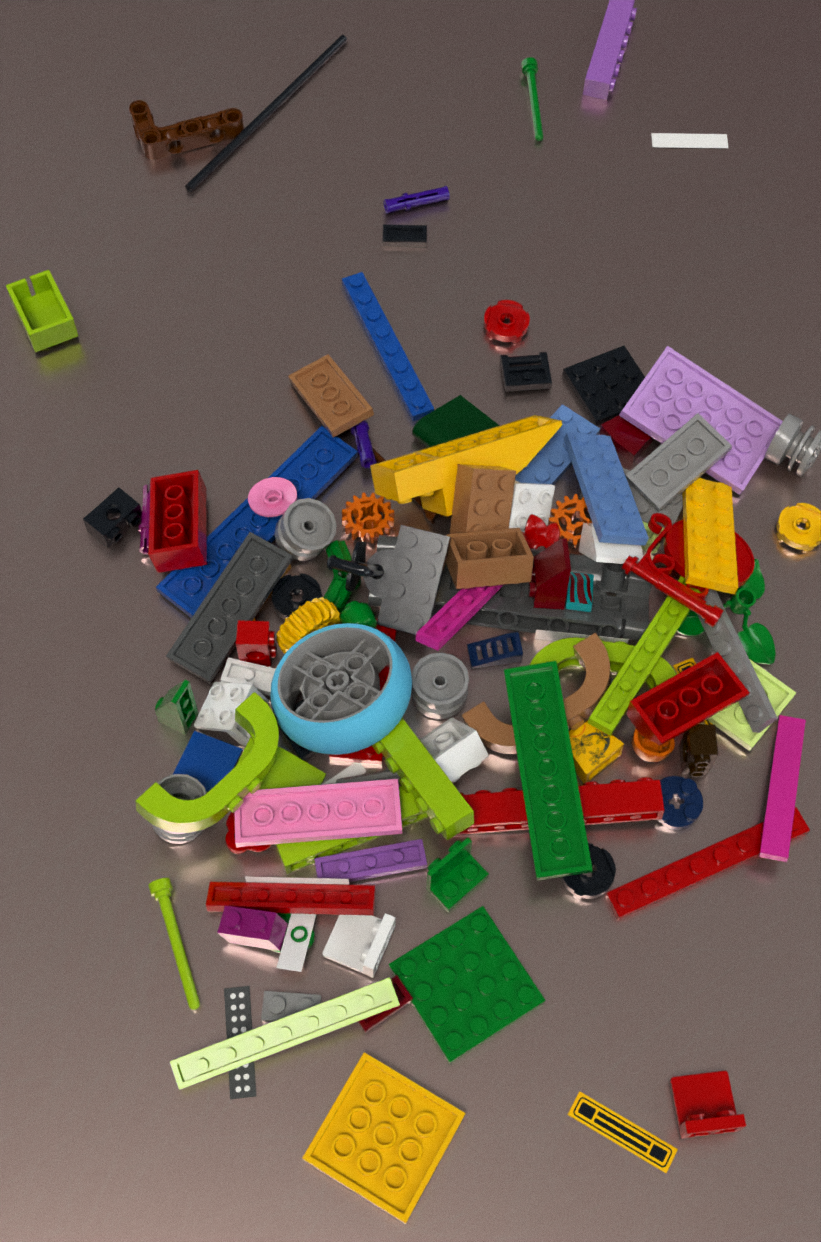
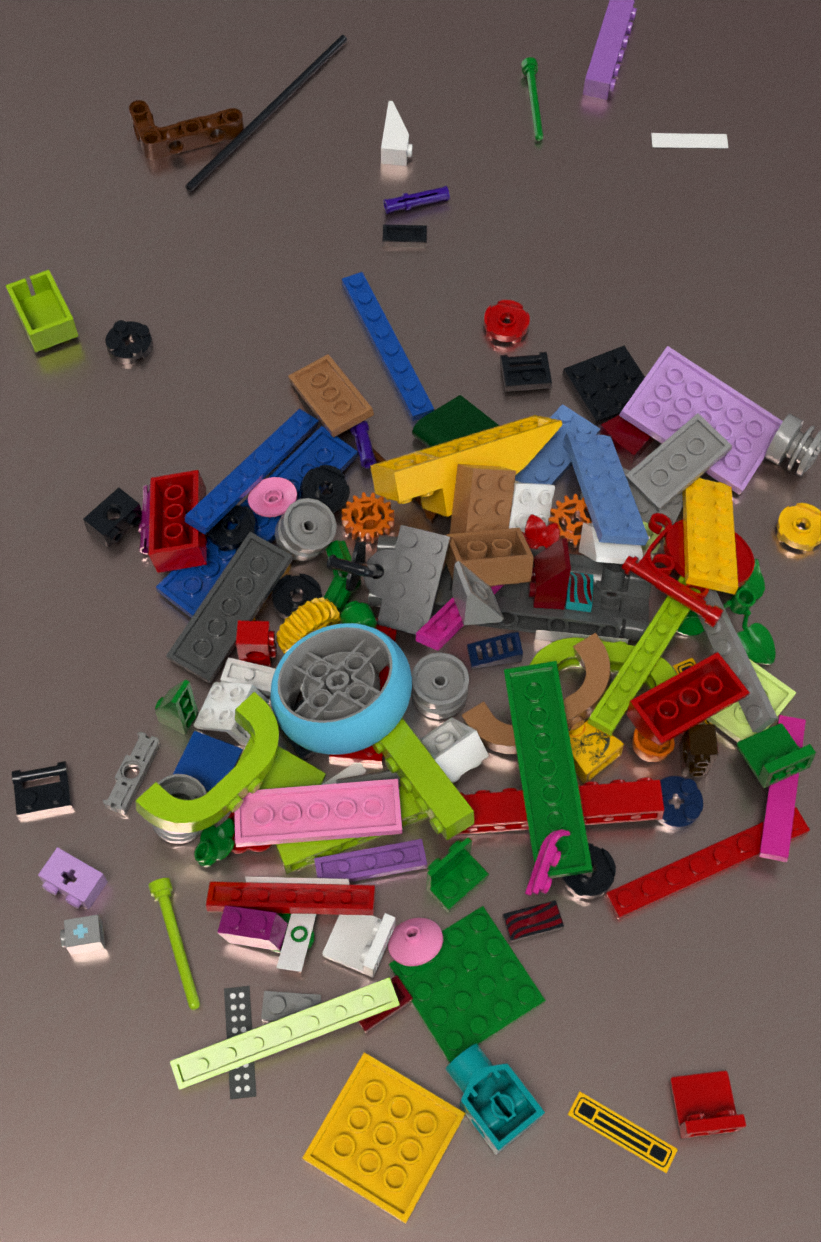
(42, 798): none -> black plate
(64, 866): none -> lavender brick
(83, 934): none -> light grey brick
(126, 331): none -> black plate
(126, 788): none -> light grey piece
(215, 843): none -> green plate
(233, 538): none -> black plate
(251, 471): none -> blue plate
(336, 485): none -> black plate
(395, 141): none -> white slope
(417, 949): none -> bright pink dish
(474, 598): none -> light grey slope
(493, 1098): none -> teal brick
(533, 921): none -> tile
(547, 857): none -> dark pink piece
(775, 755): none -> green bracket

